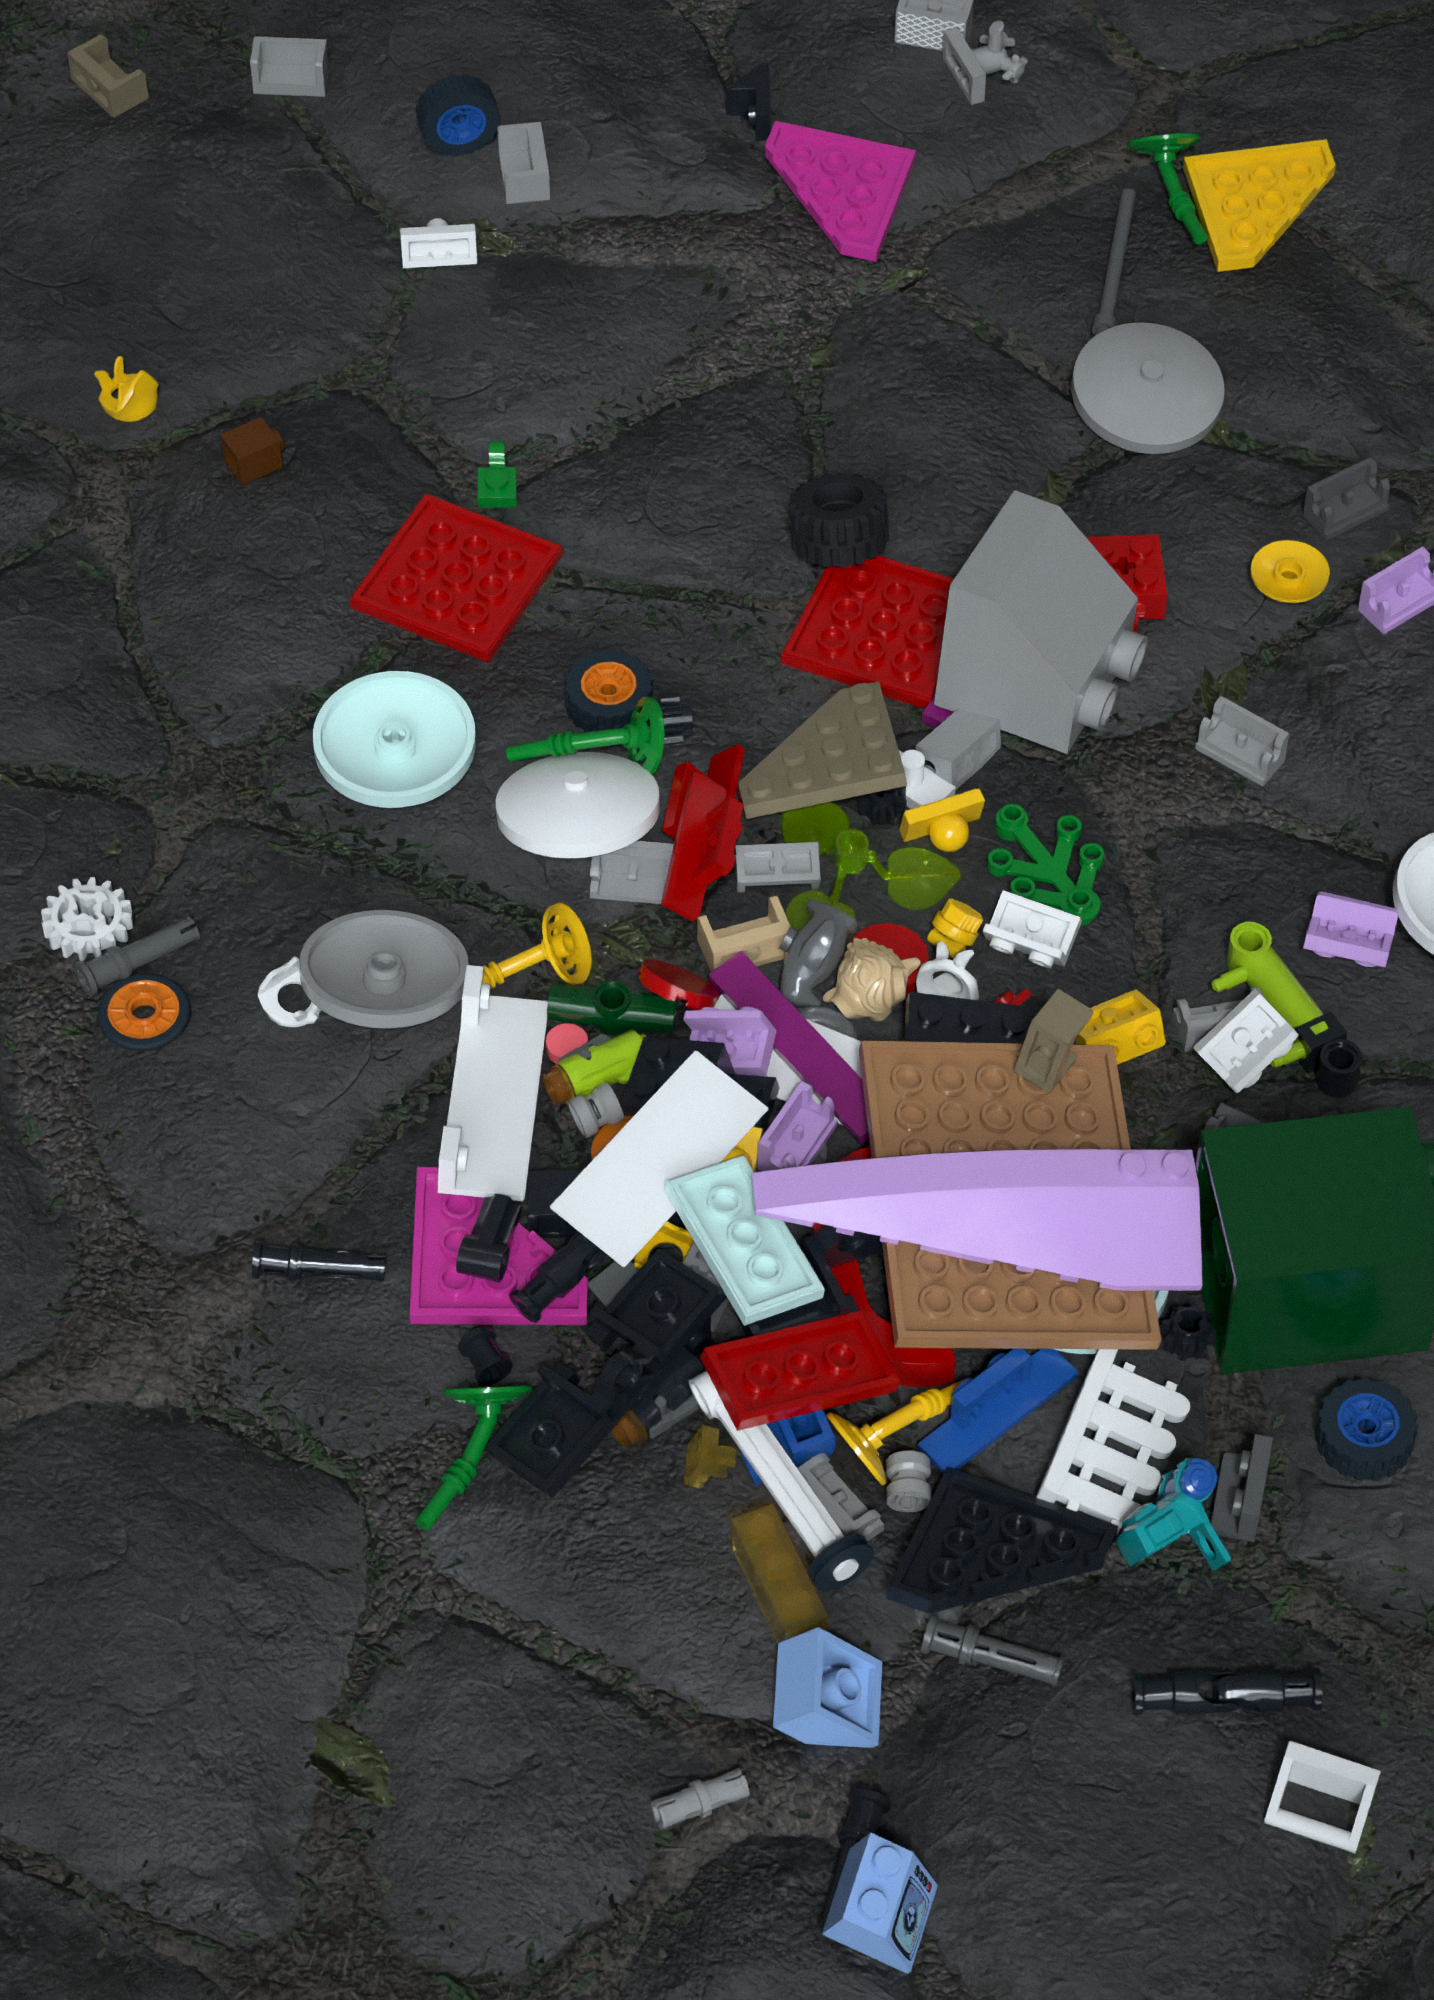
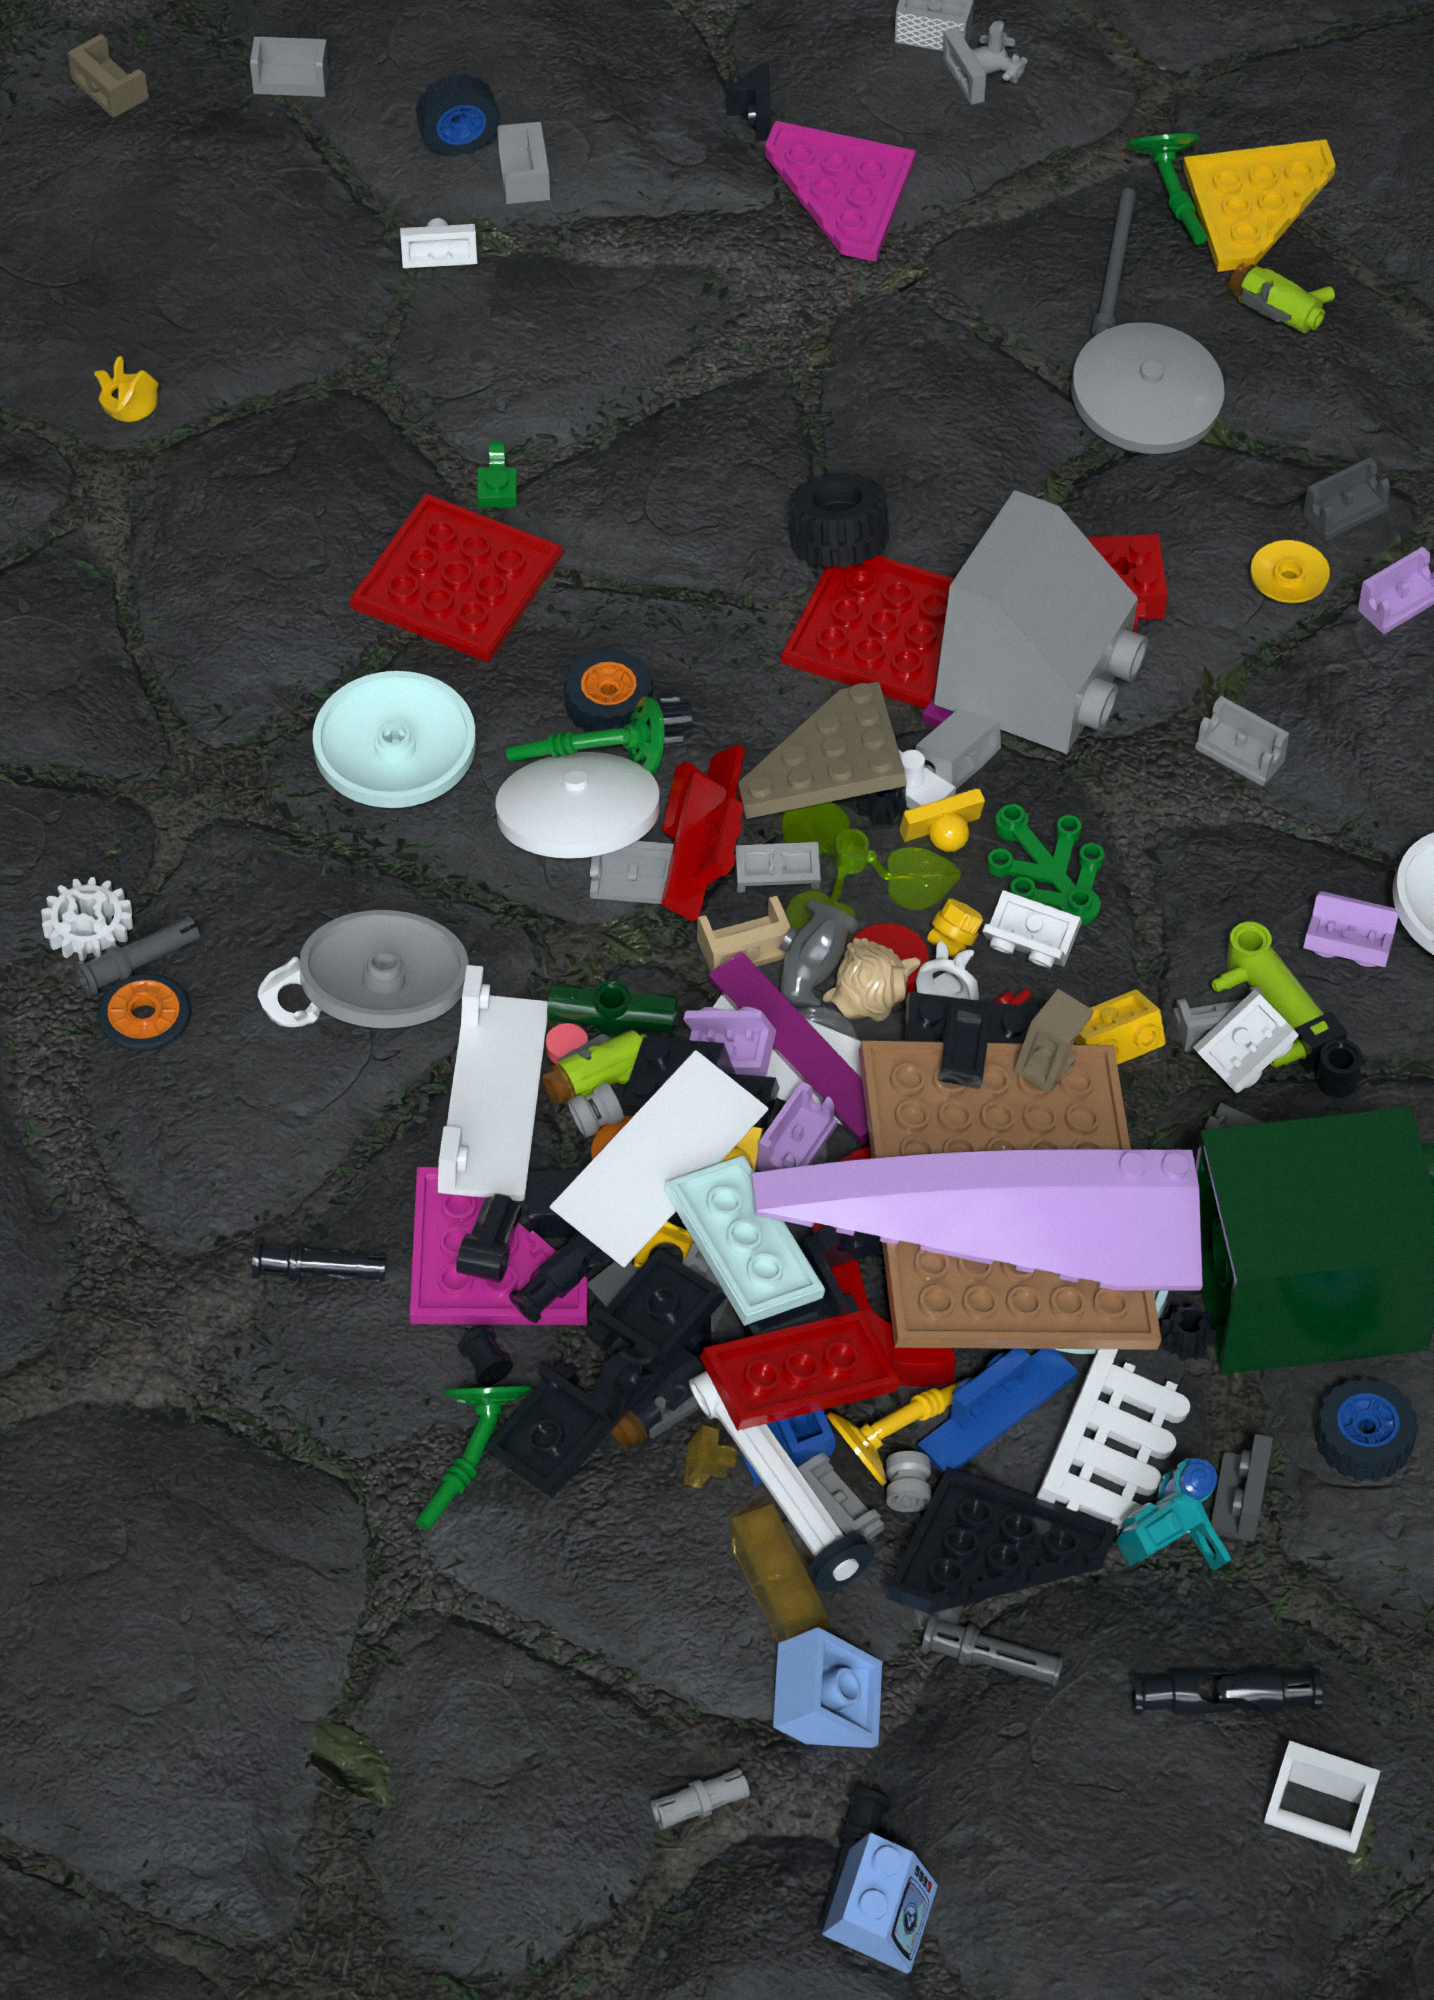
(252, 450): reddish brown brick -> none
(553, 948): yellow dish -> none
(677, 983): red tile -> none
(964, 1046): none -> black tile
(1279, 297): none -> lime piece

